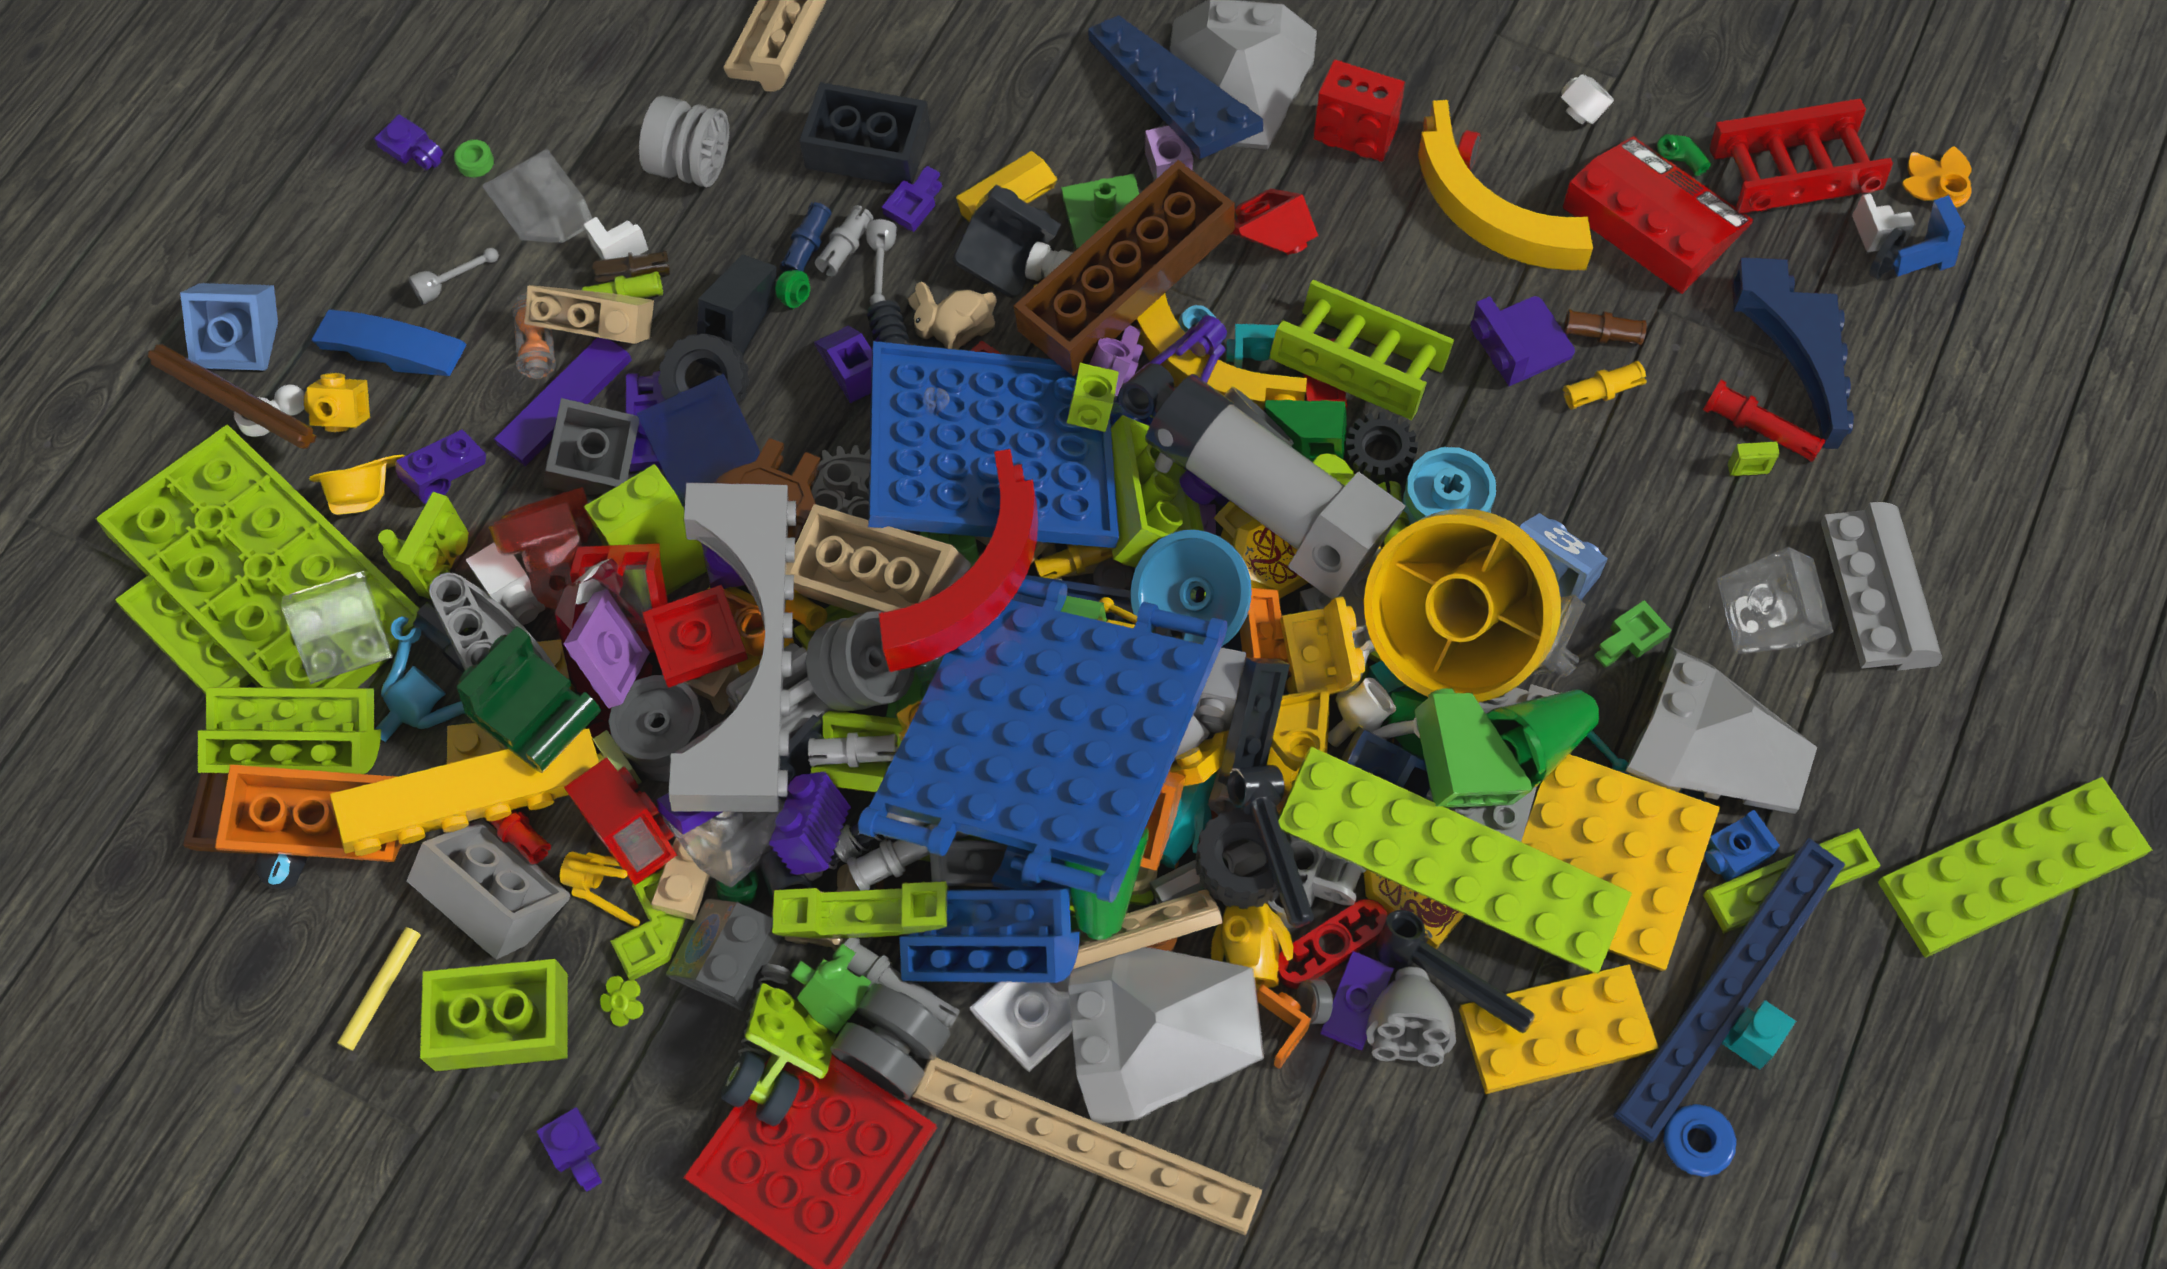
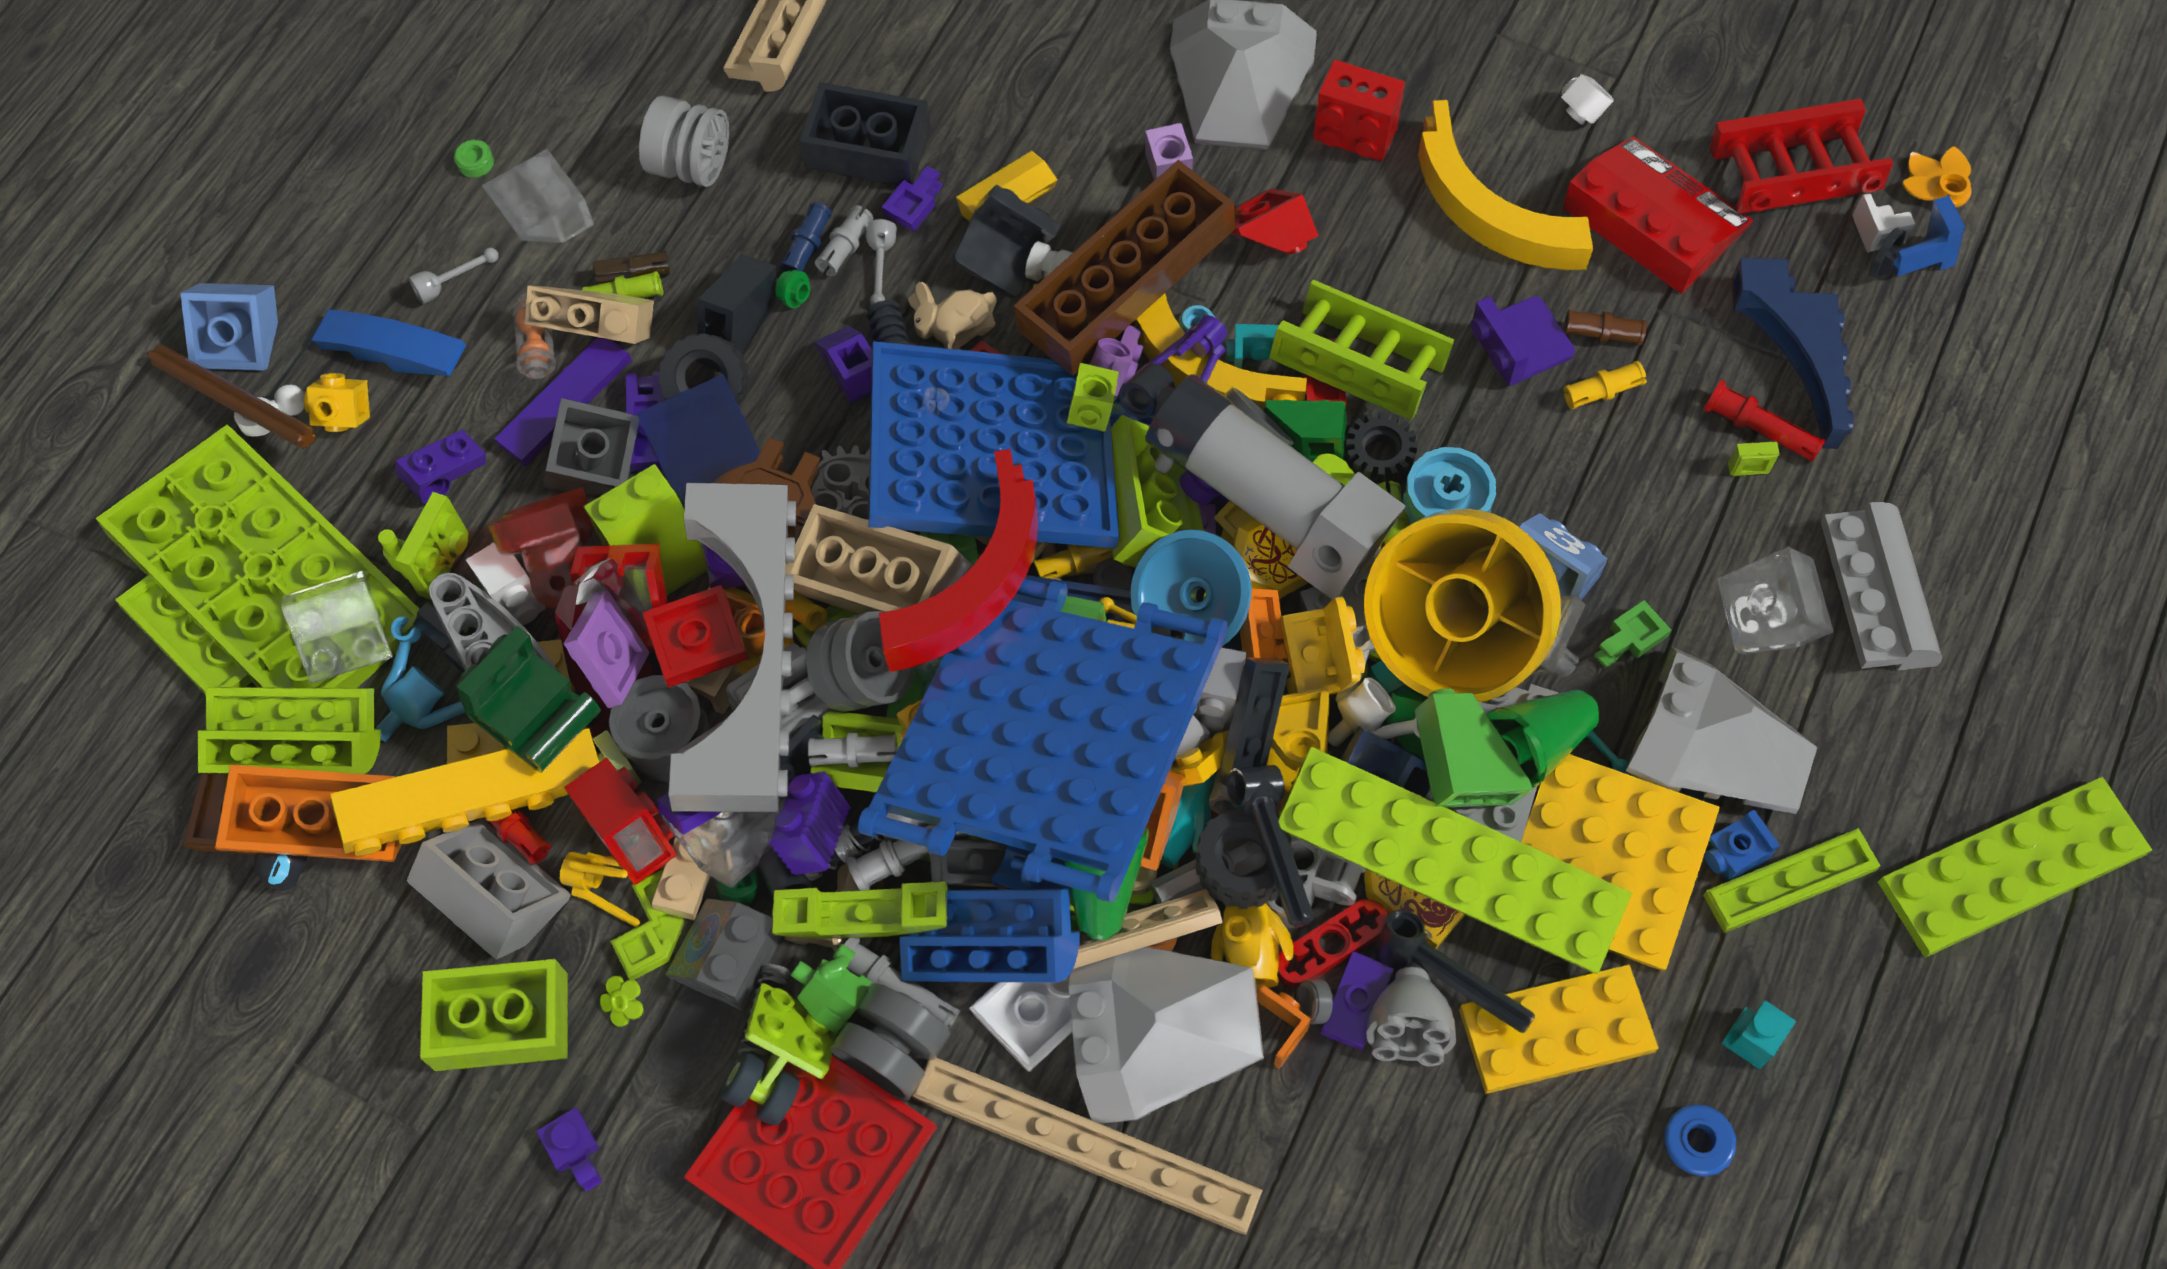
(357, 487): yellow piece -> none
(379, 988): light yellow bar -> none
(407, 141): dark purple plate -> none
(617, 241): white panel -> none
(1096, 203): bright green tile -> none
(1184, 98): dark blue wing -> none
(1469, 147): red tile -> none
(1684, 150): green arm -> none
(1728, 991): dark blue tile -> none

